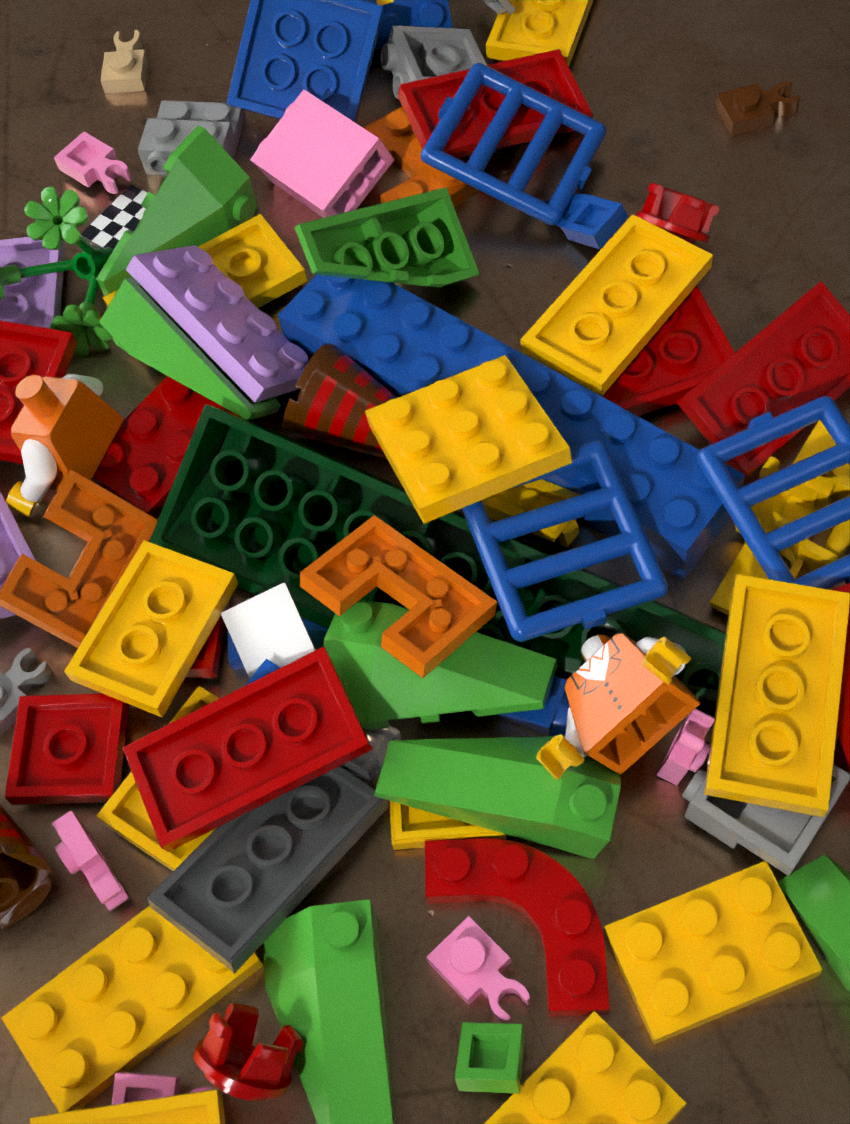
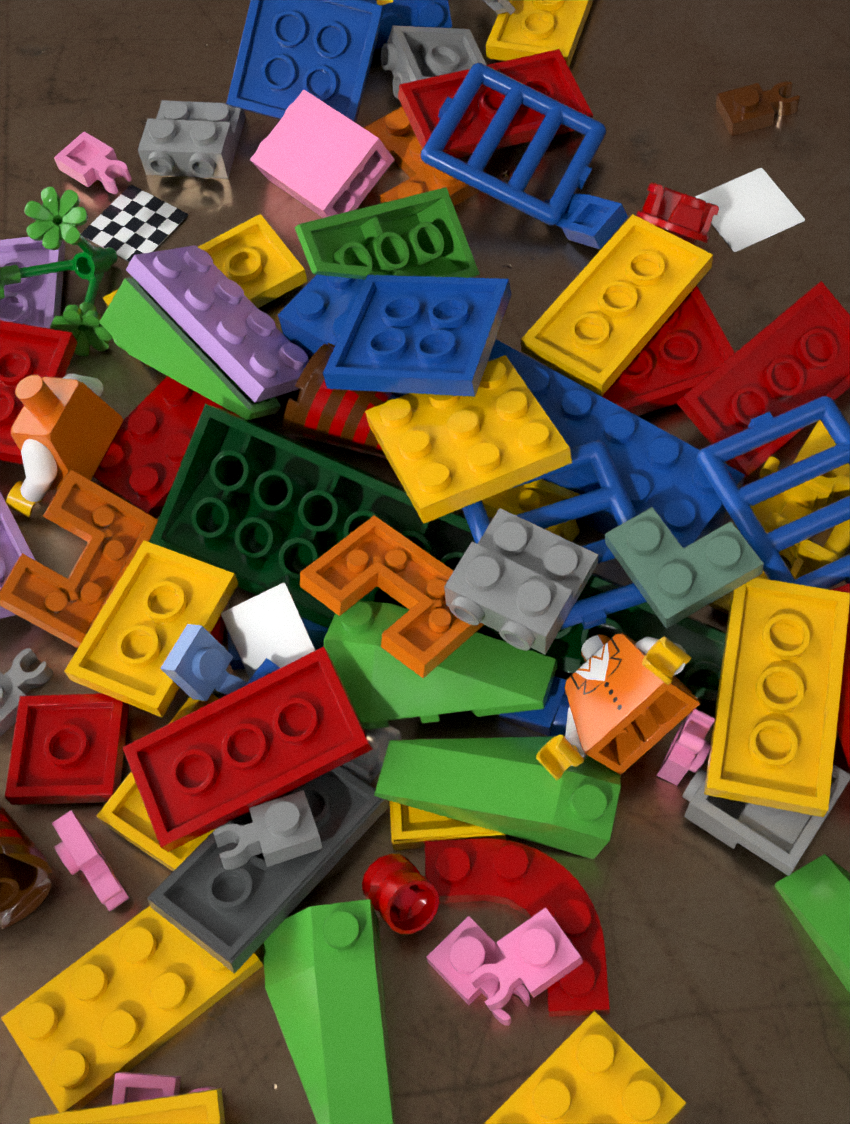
(125, 68): tan plate -> none
(195, 203): bright green wedge -> none
(200, 665): none -> medium blue plate
(240, 1067): red piece -> none
(278, 830): none -> light grey plate
(400, 893): none -> red wheel
(419, 335): none -> blue plate
(490, 1057): bright green plate -> none
(519, 581): none -> light grey plate
(535, 956): none -> bright pink plate
(678, 578): none -> sand green plate
(711, 952): yellow plate -> none
(750, 209): none -> white sticker

